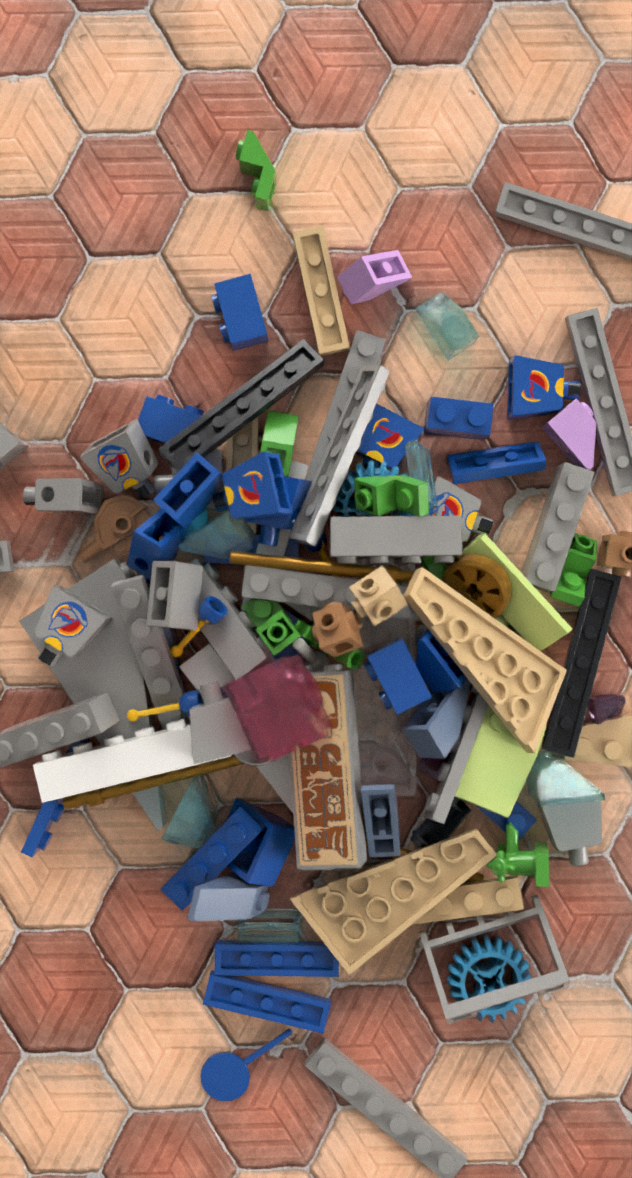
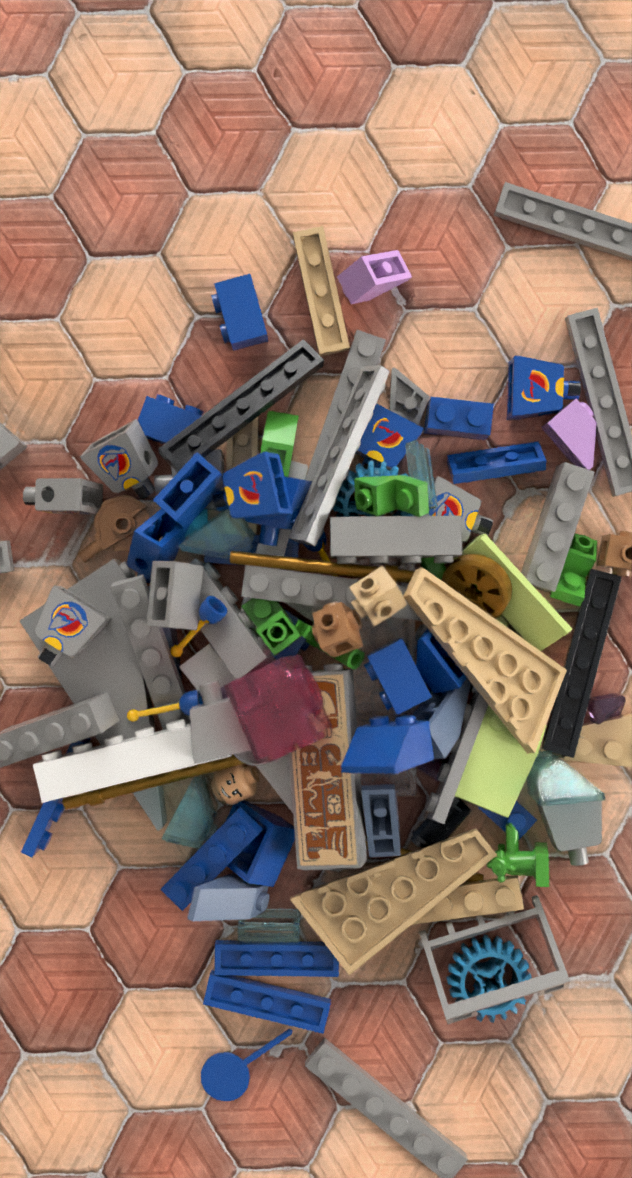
(235, 783): none -> light nougat head
(256, 163): bright green slope -> none
(311, 657): white bar -> none
(389, 746): none -> blue slope
(406, 397): none -> light grey piece
(448, 325): clear light blue slope -> none

